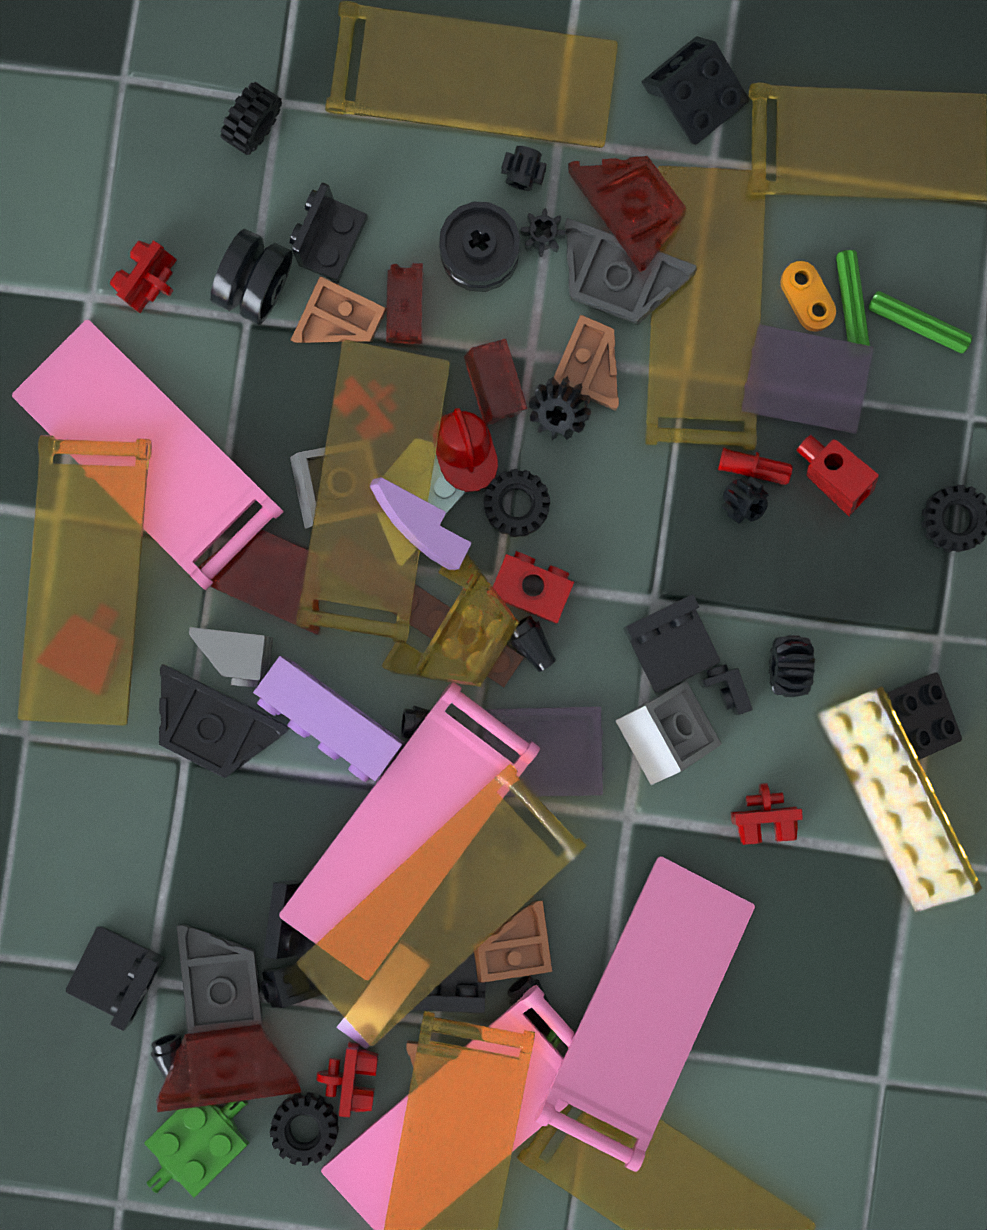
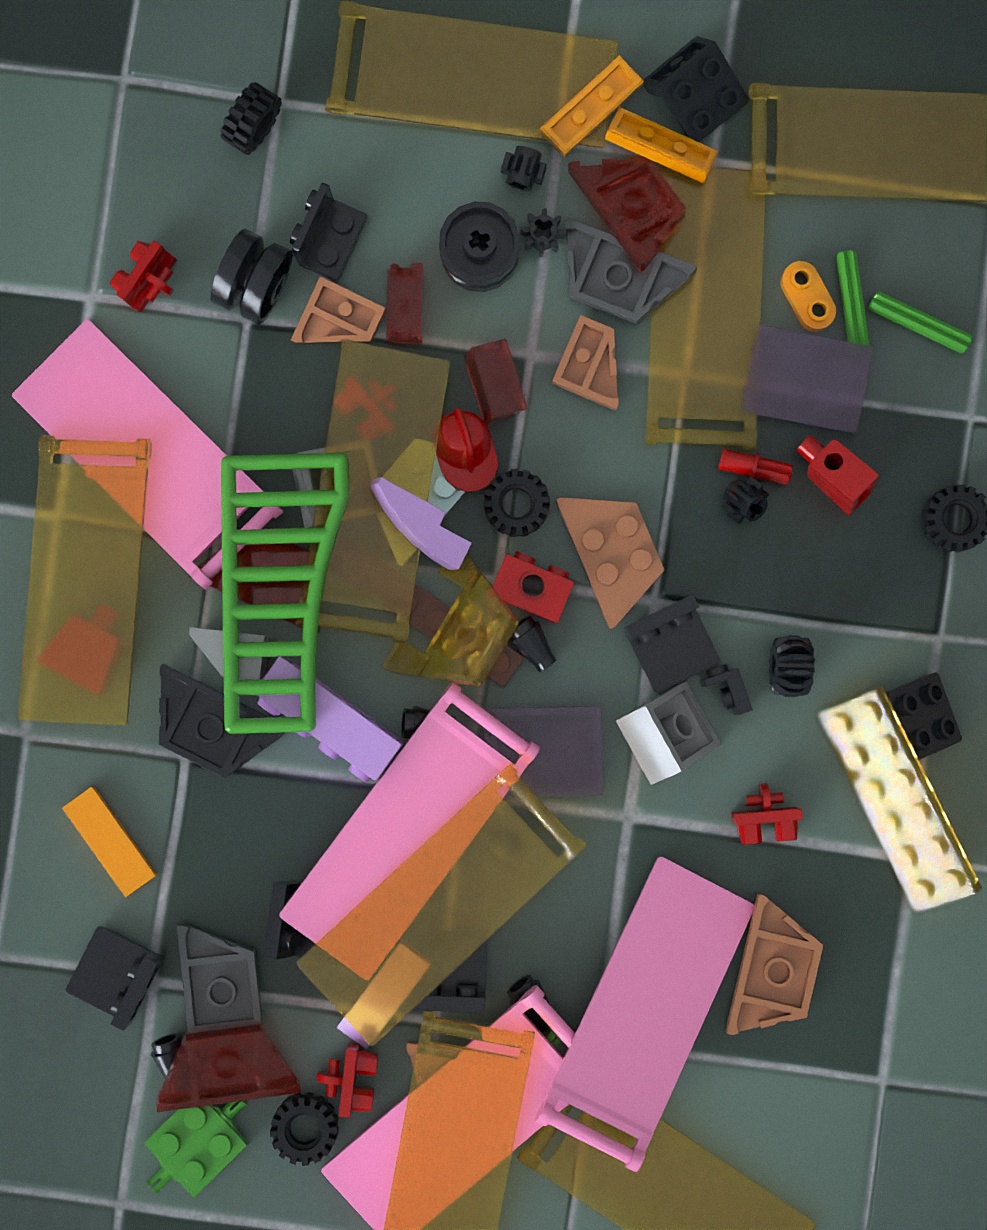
(109, 841): none -> light orange tile
(287, 986): black bracket -> none
(315, 573): none -> bright green bar
(516, 947): nougat wing -> none
(545, 409): black gear -> none
(591, 106): none -> light orange tile
(612, 551): none -> nougat wing
(661, 145): none -> light orange tile
(774, 971): none -> nougat wing

